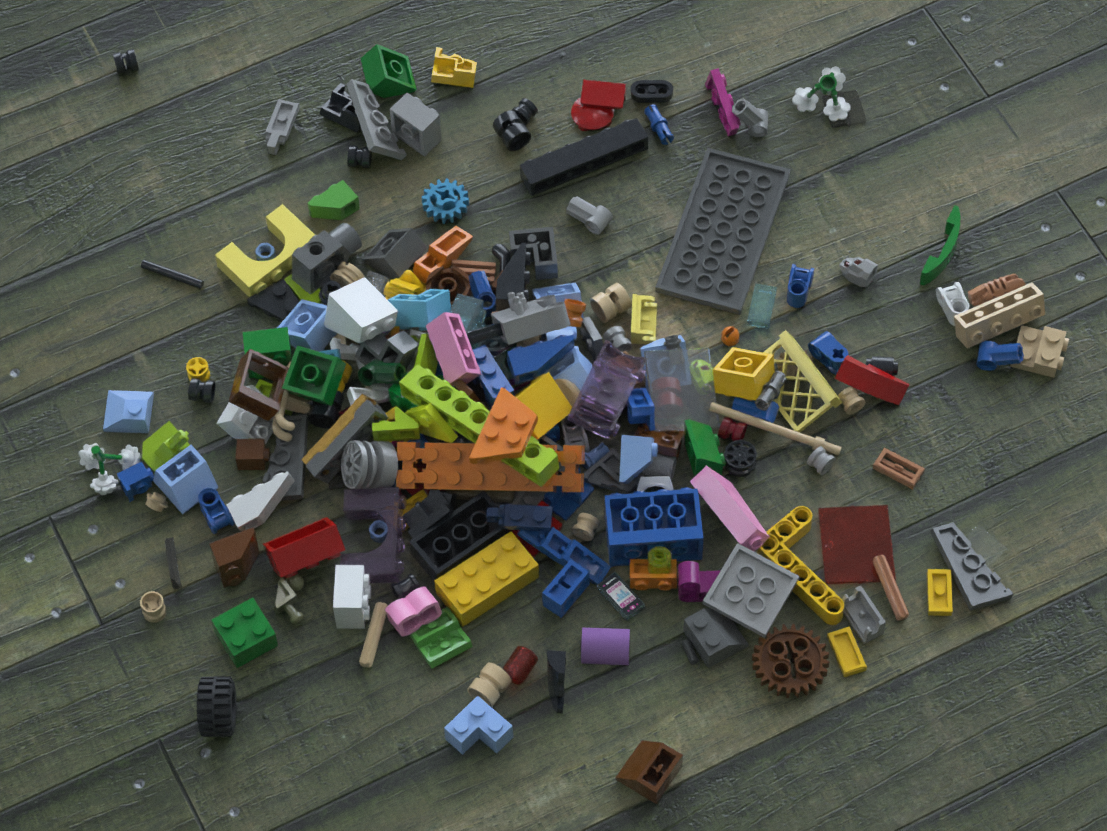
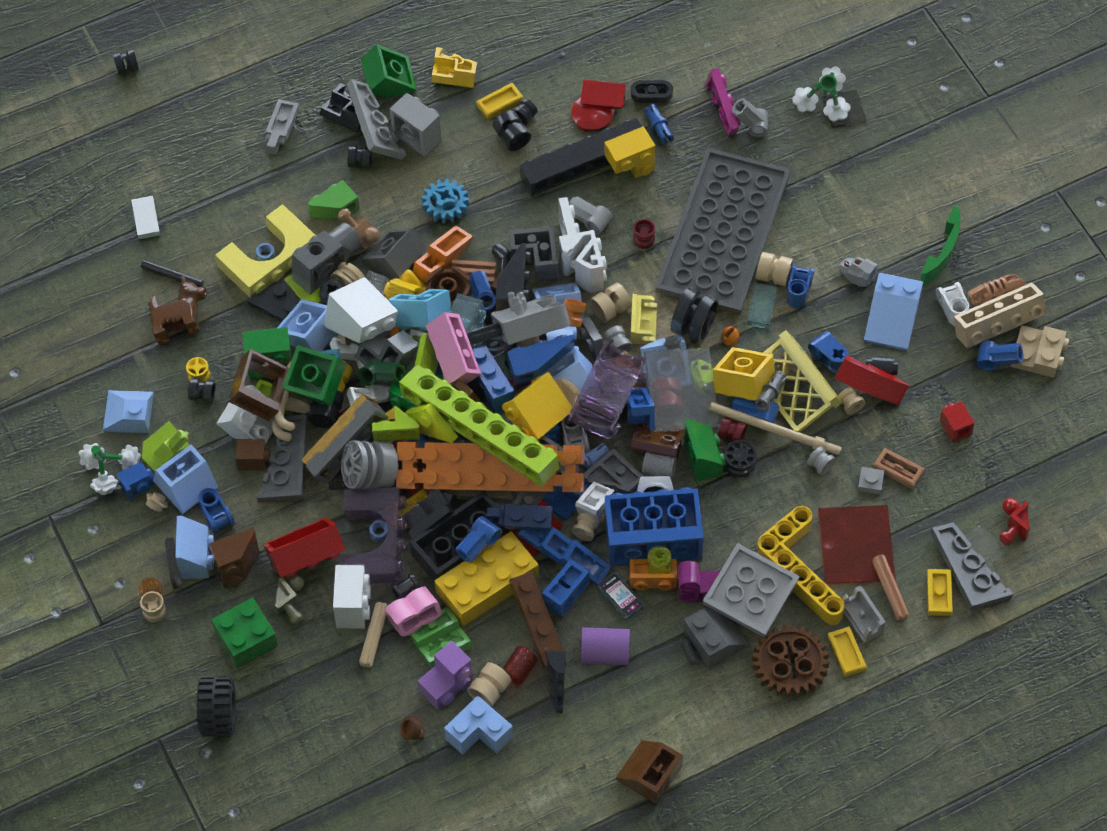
(145, 217): none -> white tile
(149, 583): none -> clear orange plate
(177, 314): none -> reddish brown animal
(193, 549): none -> light blue slope
(257, 505): white slope -> none
(364, 229): none -> medium nougat piece
(412, 728): none -> reddish brown tile
(447, 677): none -> medium lavender brick
(482, 534): none -> blue piece
(499, 101): none -> yellow tile
(505, 429): orange wing -> none
(535, 615): none -> reddish brown plate
(580, 251): none -> white piece
(593, 500): none -> white slope
(631, 152): none -> yellow brick
(636, 455): light blue slope -> none
(644, 233): none -> dark red wheel
(694, 314): none -> black wheel
(730, 508): bright pink slope -> none
(774, 269): none -> tan wheel
(871, 480): none -> light grey plate
(893, 311): none -> light blue slope
(957, 421): none -> red brick
(1017, 522): none -> red piece

